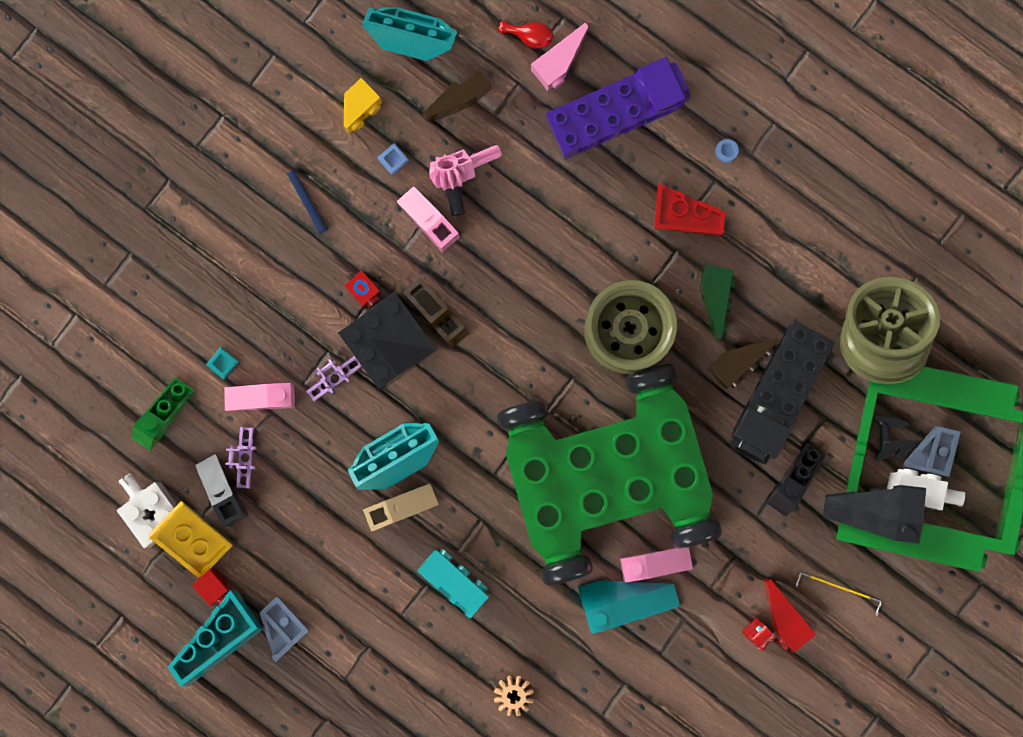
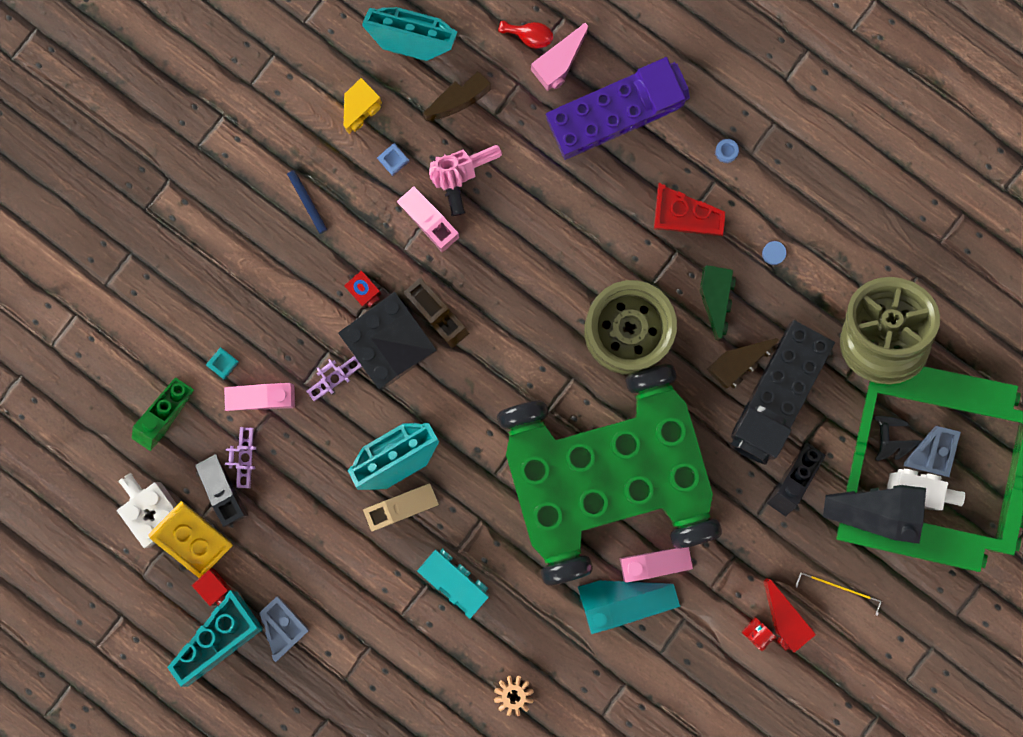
(774, 253): none -> medium blue tile

